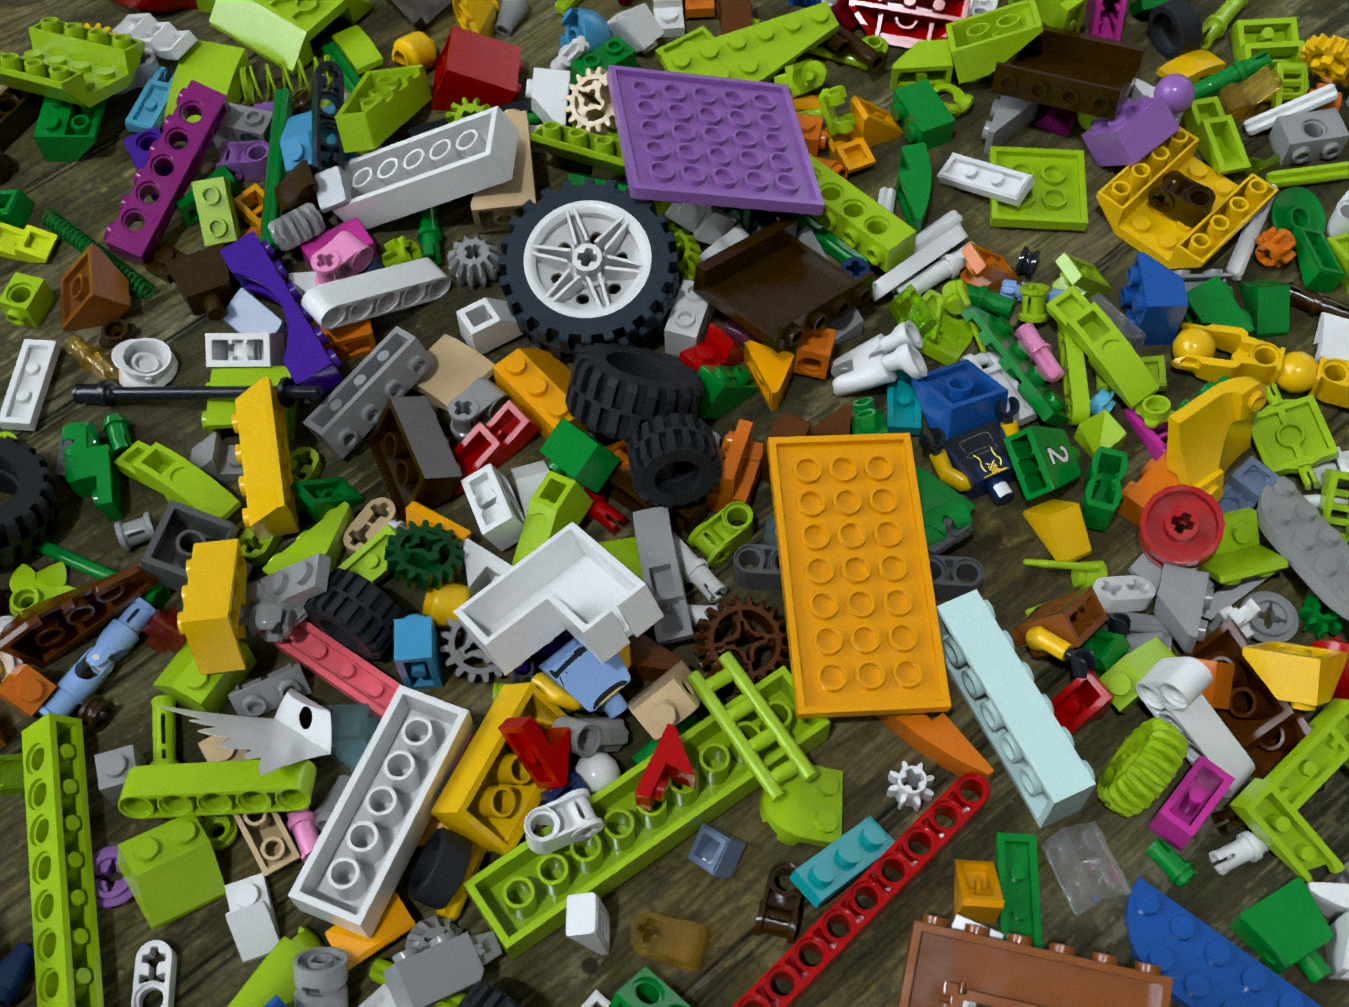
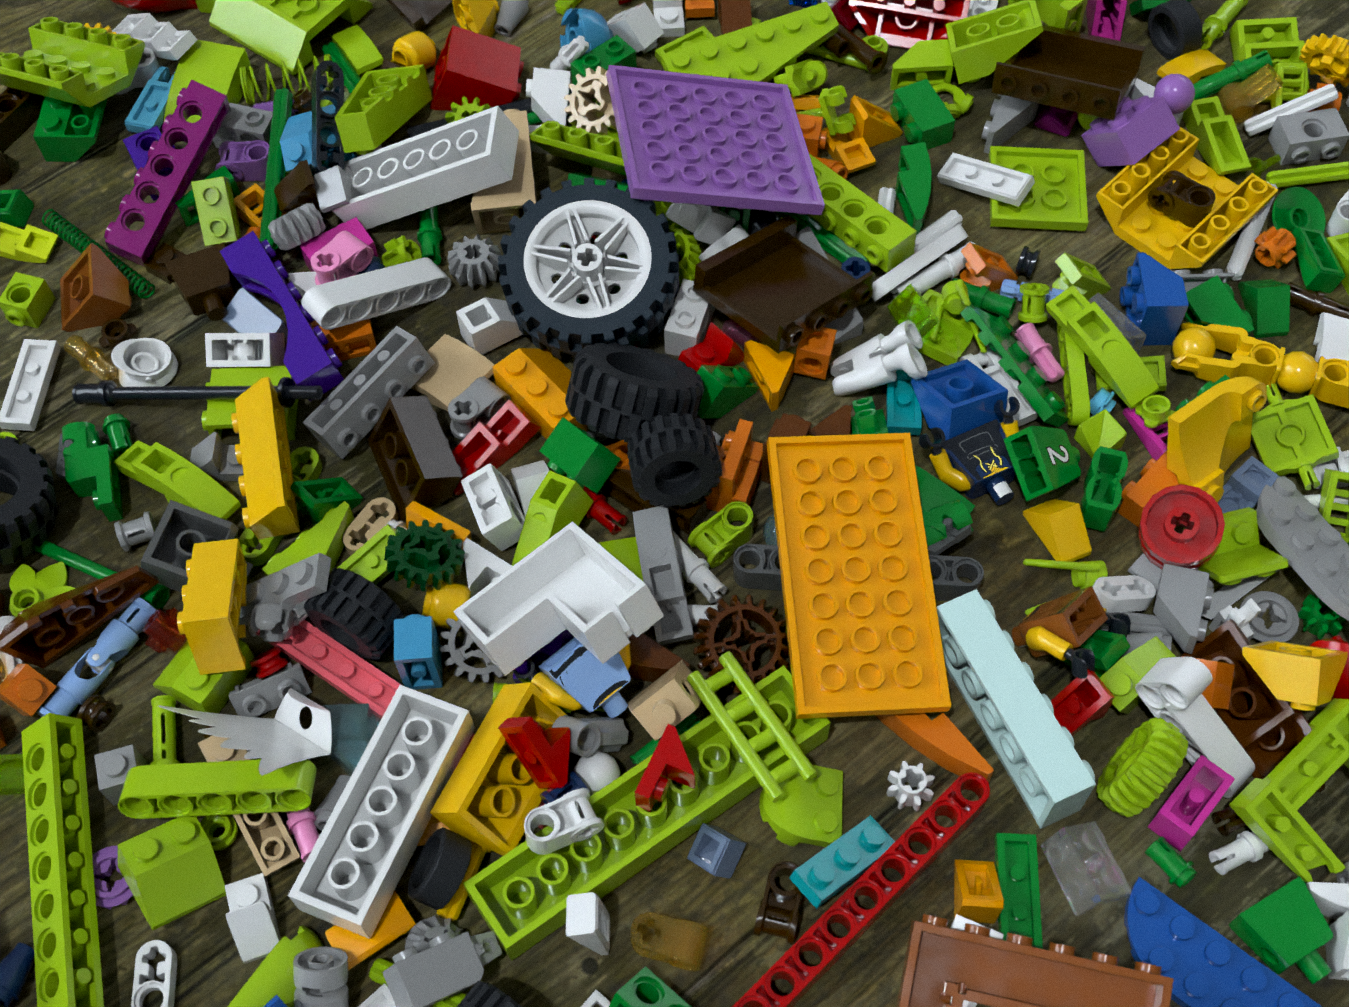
(268, 662): none -> red bush

